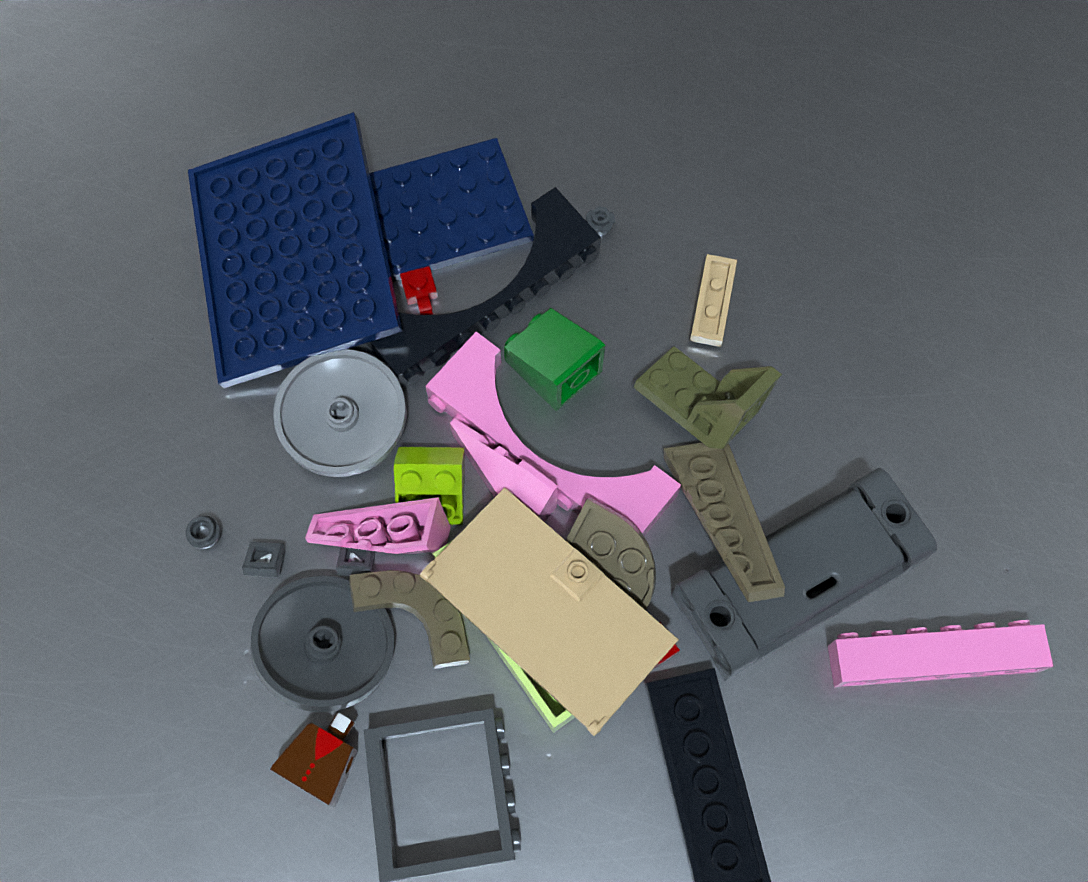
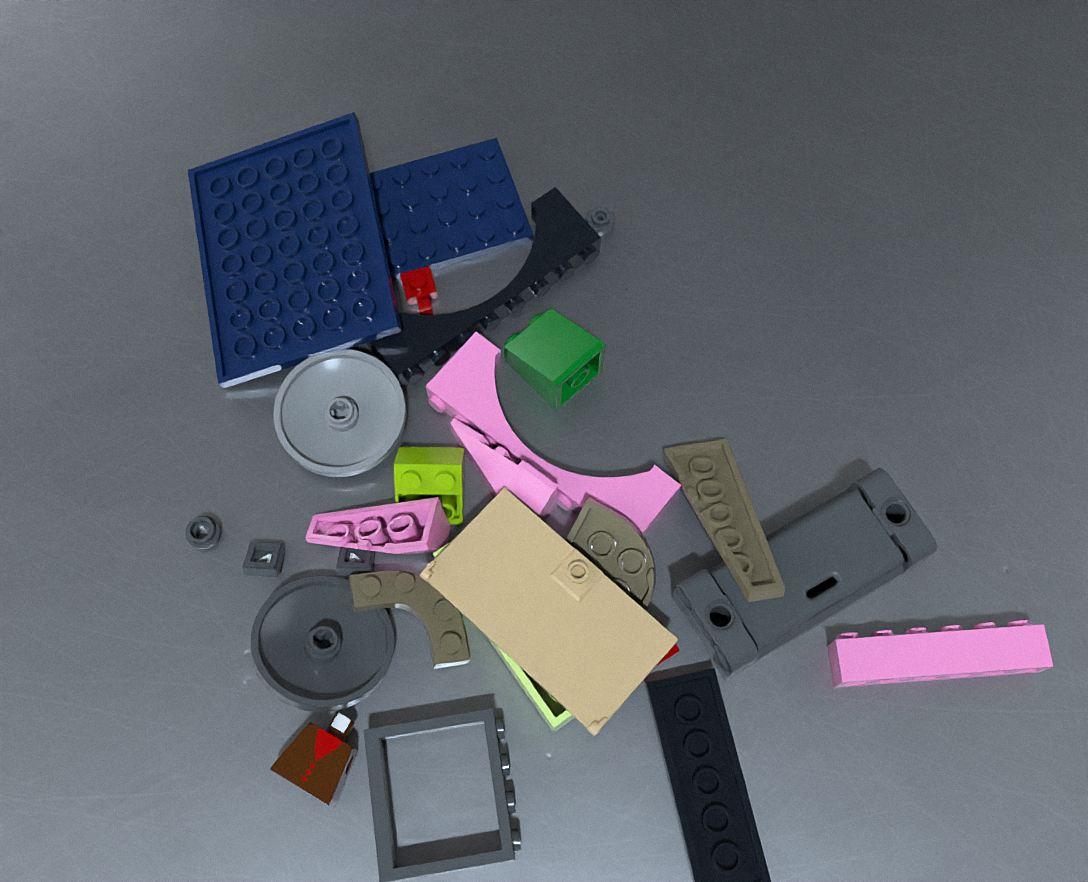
(700, 402): olive bracket -> none
(713, 300): tan plate -> none

